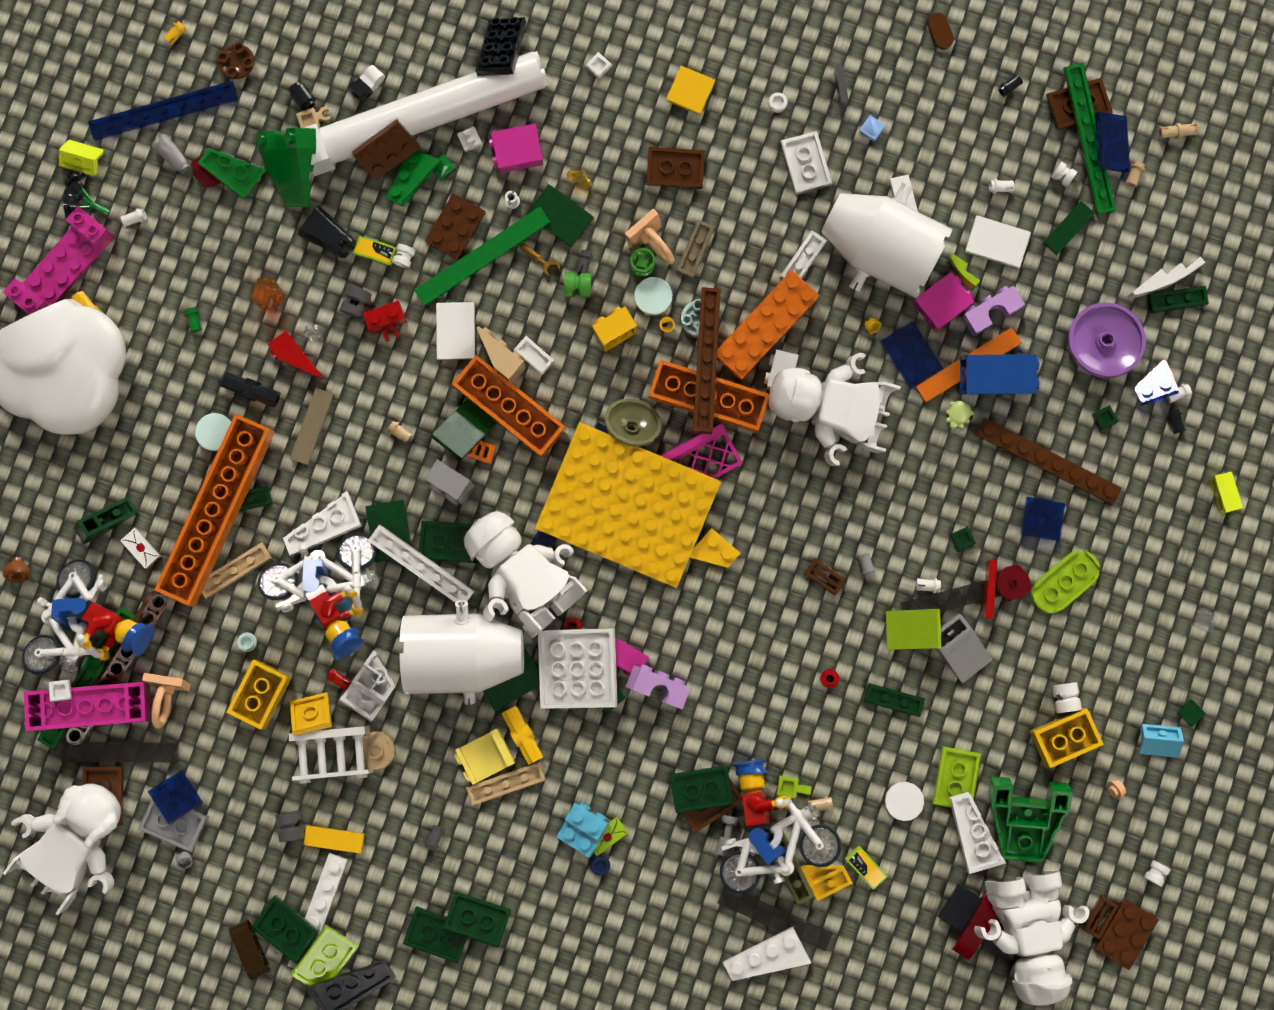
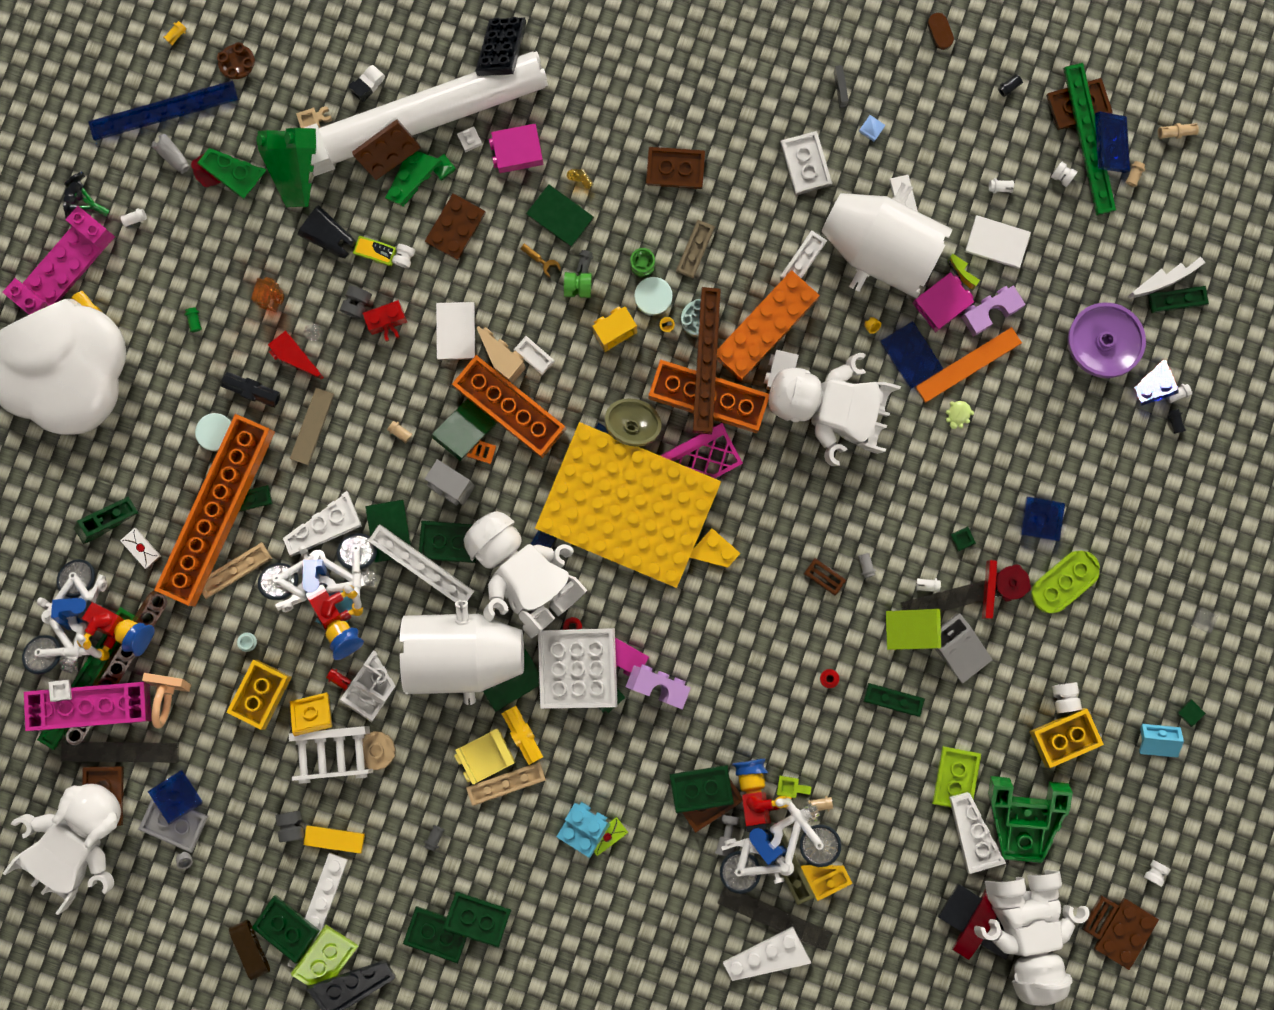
(17, 570): dark orange brick -> none
(80, 157): neon yellow panel -> none
(302, 96): black brick -> none
(482, 256): green tile -> none
(513, 203): white pin -> none
(598, 65): white tile -> none
(600, 865): dark blue tile -> none
(645, 232): light nougat tile -> none
(690, 90): yellow tile -> none
(777, 102): white tile -> none
(866, 867): slope -> none
(904, 801): white tile -> none
(999, 374): blue brick -> none
(1048, 461): reddish brown plate -> none
(1068, 228): dark green tile -> none
(1105, 418): dark green tile -> none
(1116, 789): light nougat plate -> none
(1225, 492): neon yellow panel -> none

